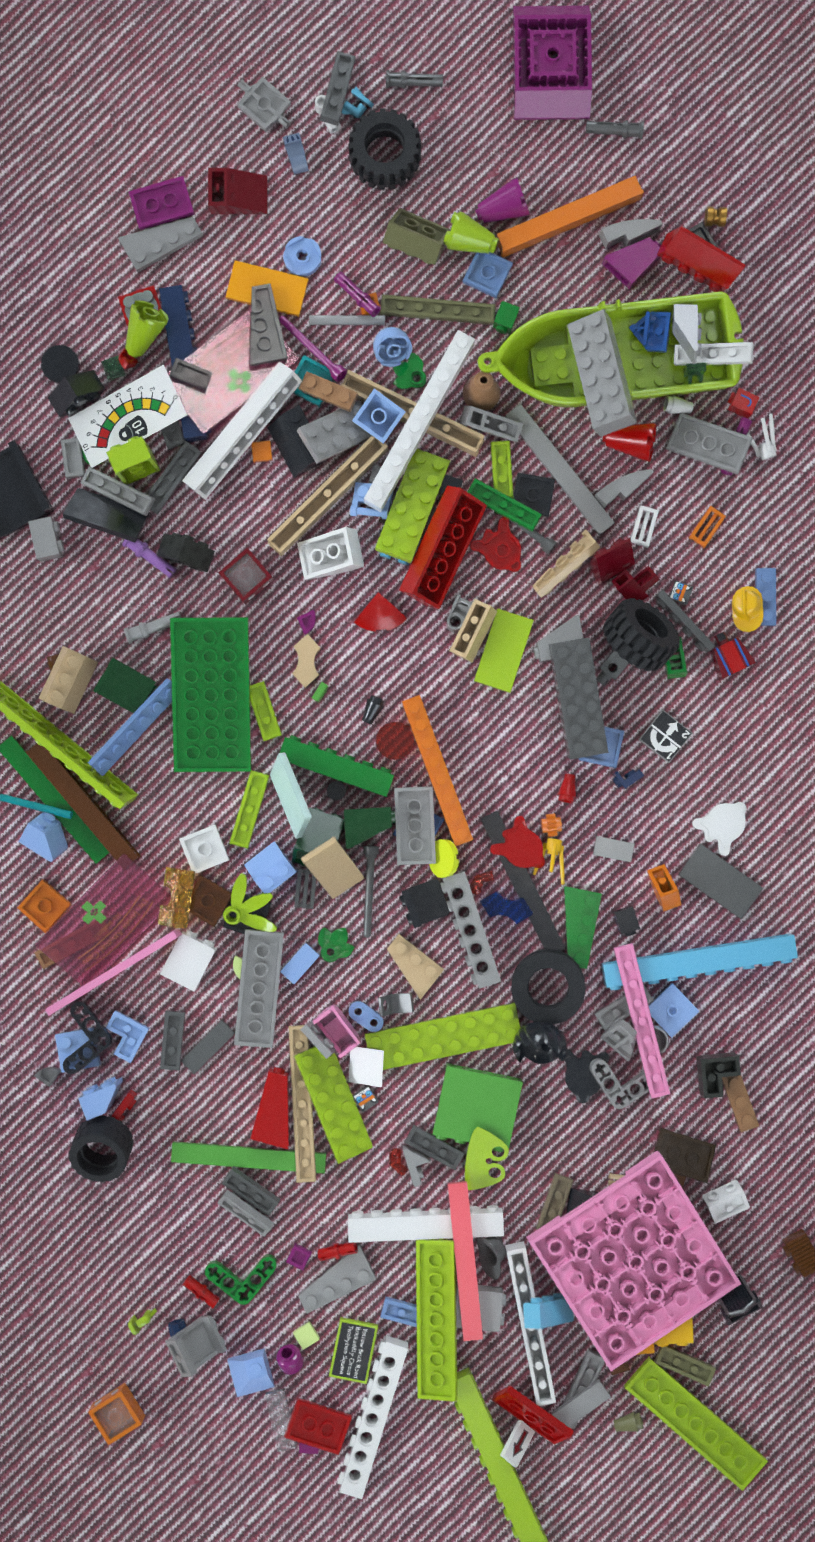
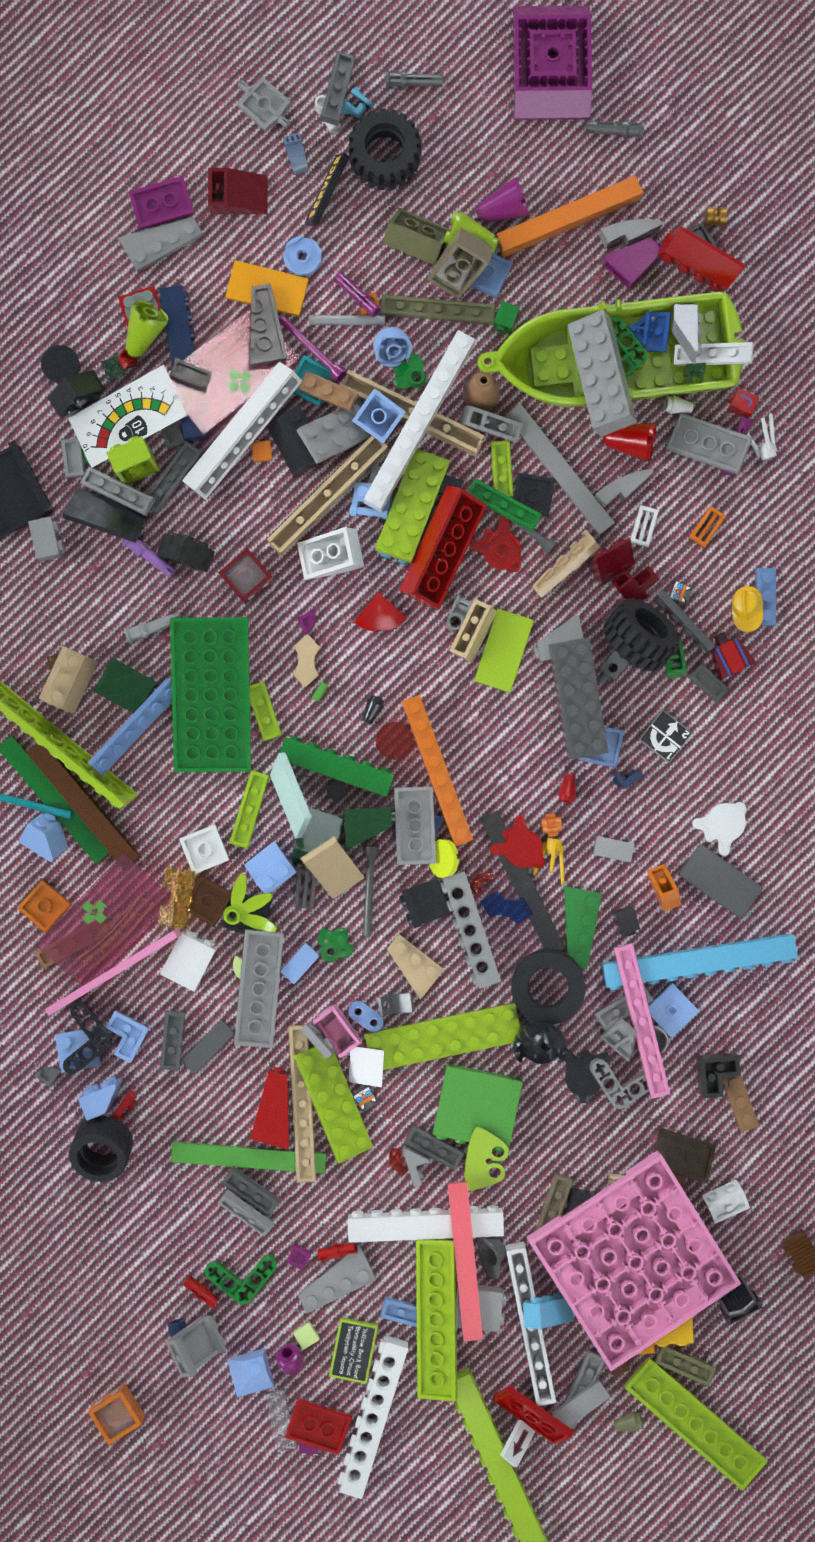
(136, 1325): lime piece -> none
(327, 189): none -> black tile
(460, 263): none -> dark tan slope
(628, 359): none -> green beam
(708, 683): none -> dark grey tile

